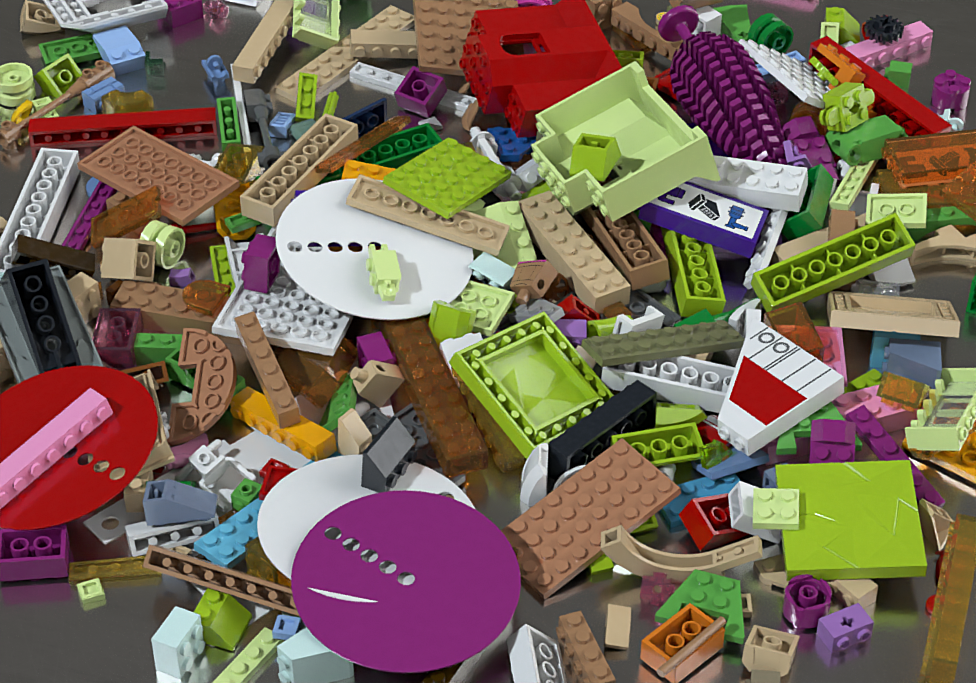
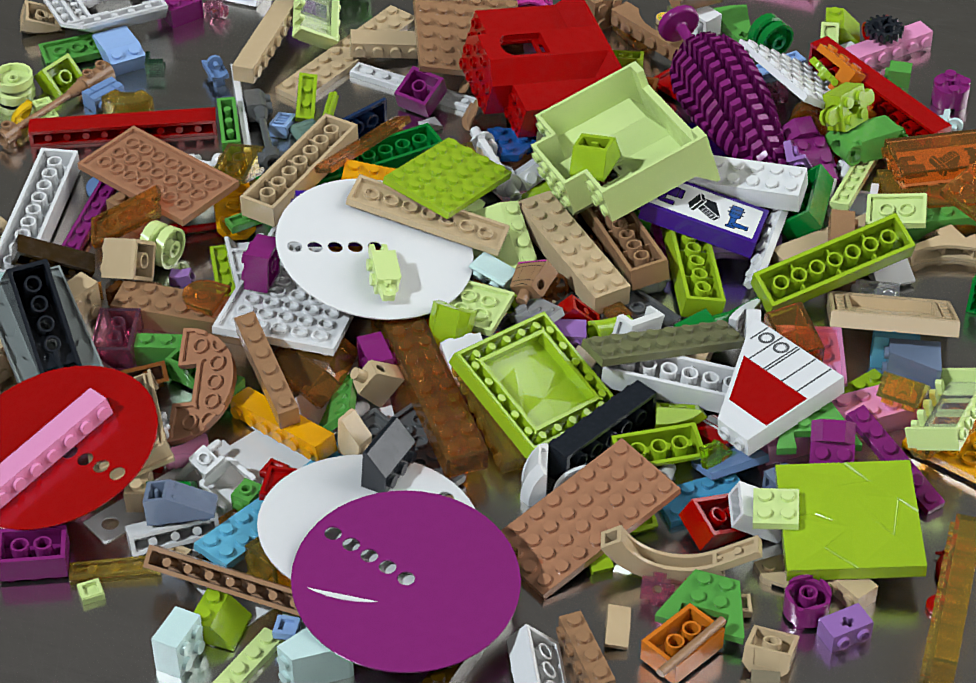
(934, 523): tan slope -> none

